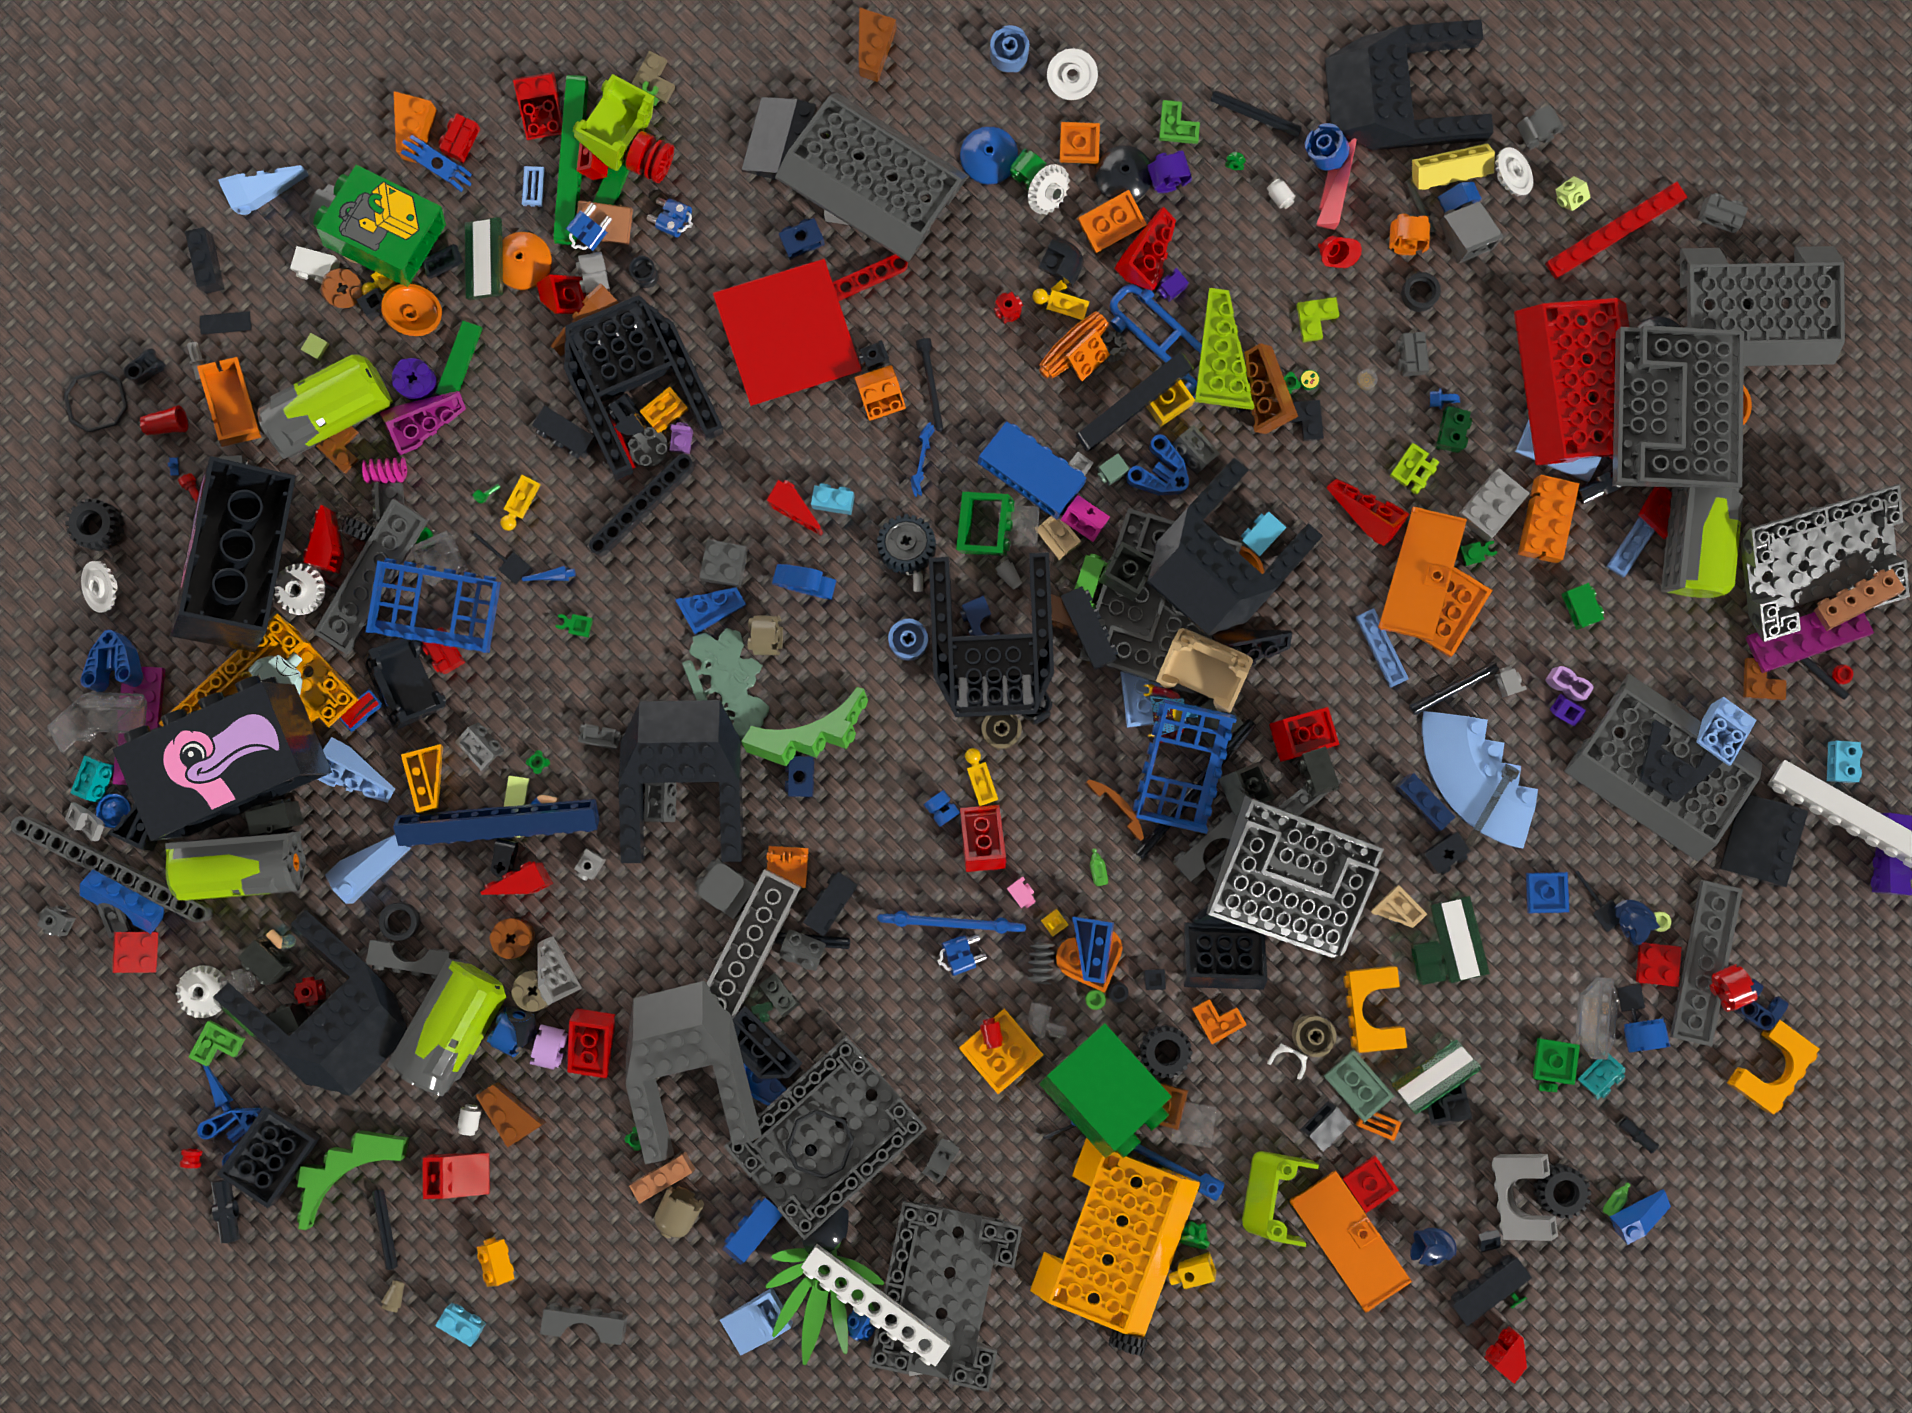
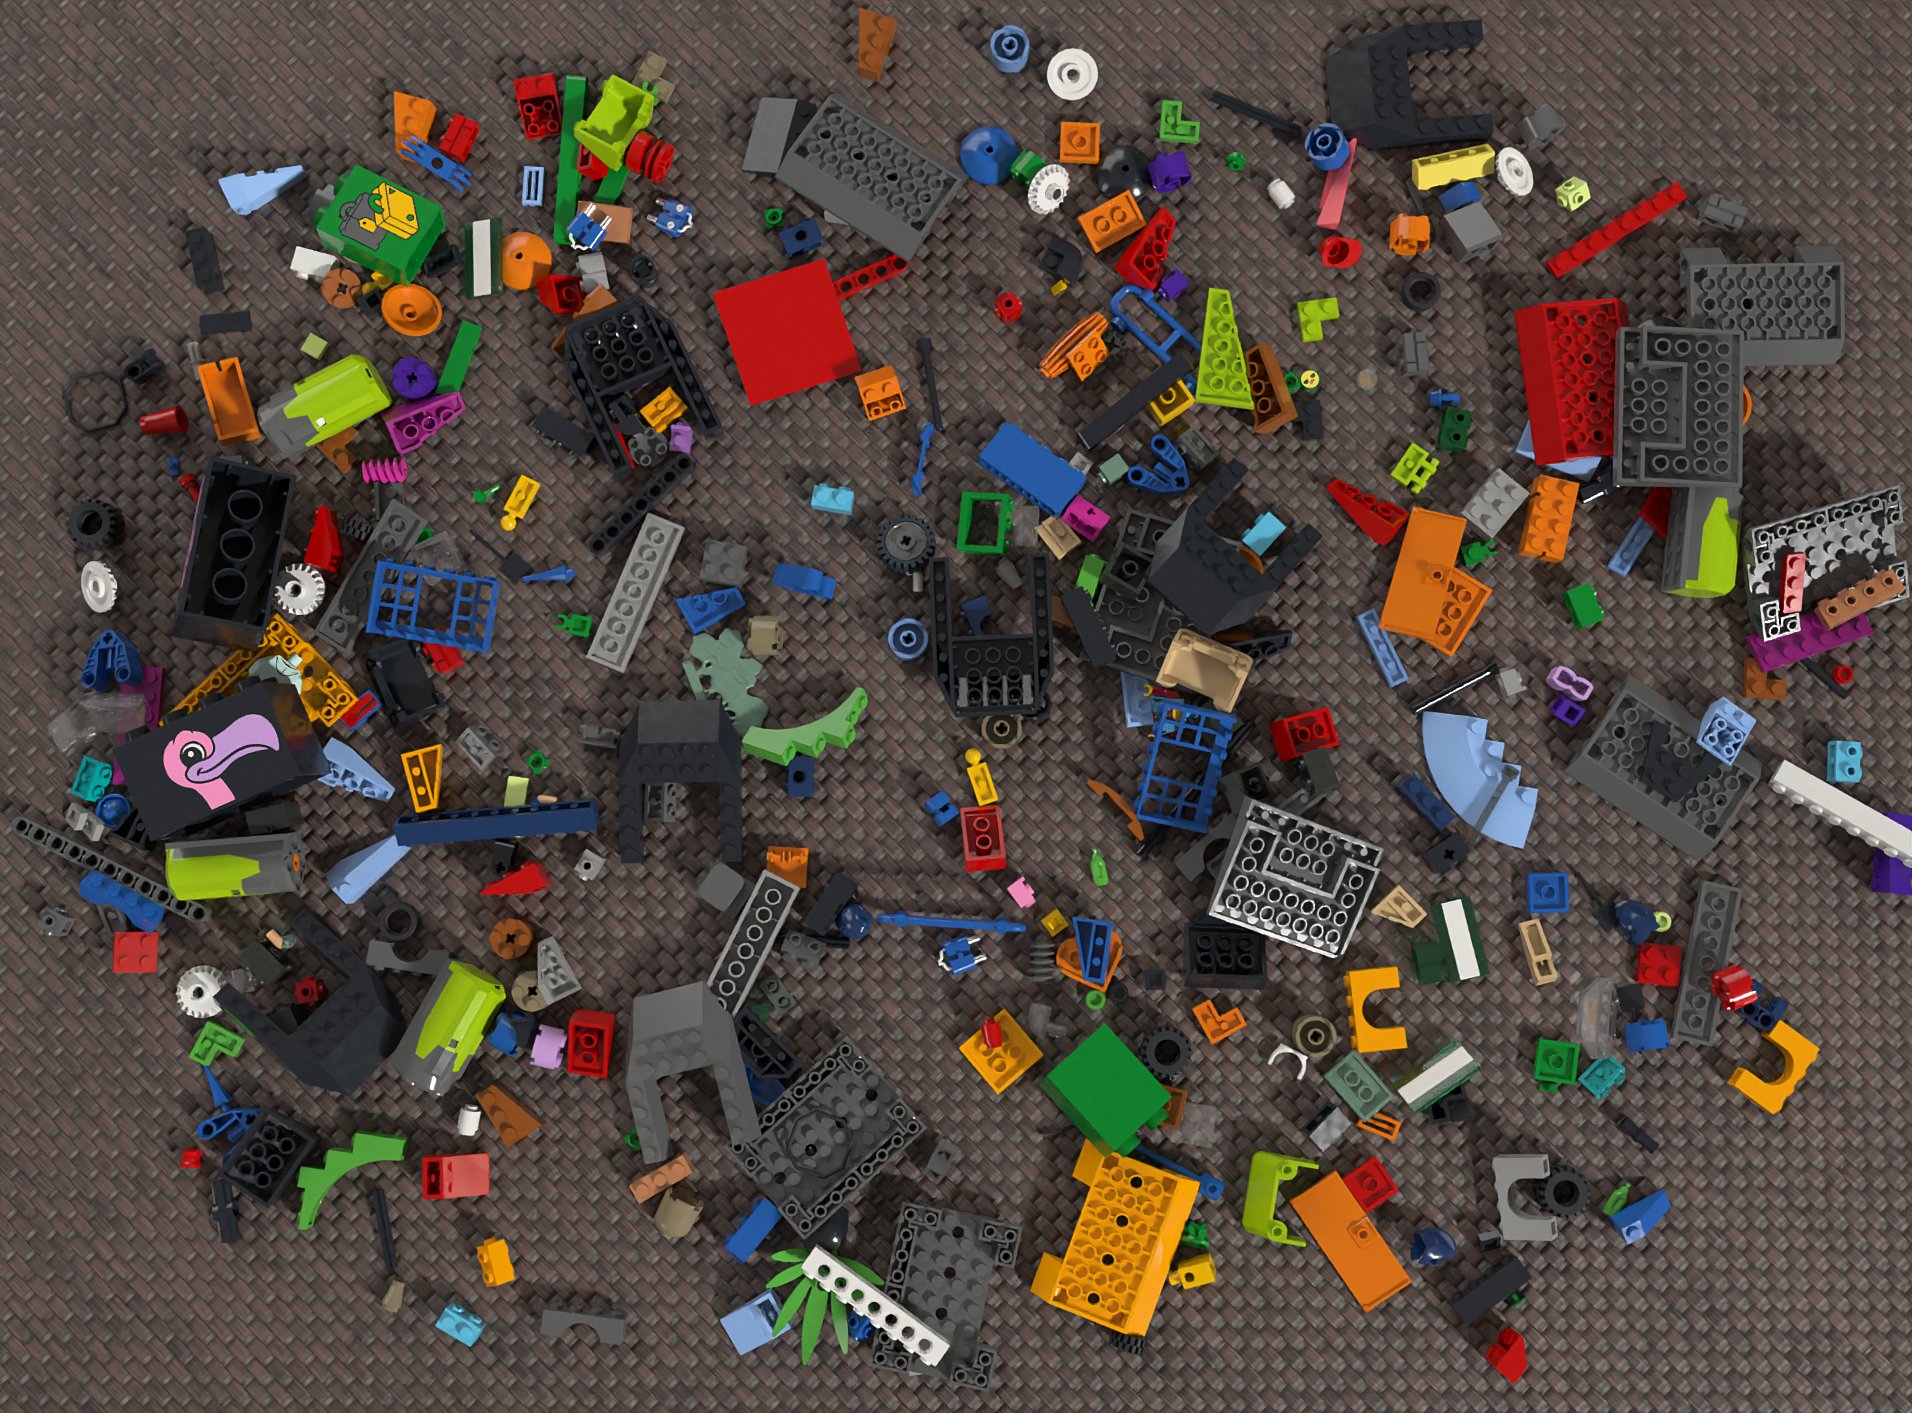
(635, 592): none -> light grey plate
(769, 214): none -> green plate
(789, 503): red slope -> none
(854, 921): none -> dark blue hair
(880, 359): black brick -> none
(1062, 303): yellow plate -> none
(1537, 952): none -> tan slope
(1764, 841): black slope -> none
(1792, 582): none -> plate

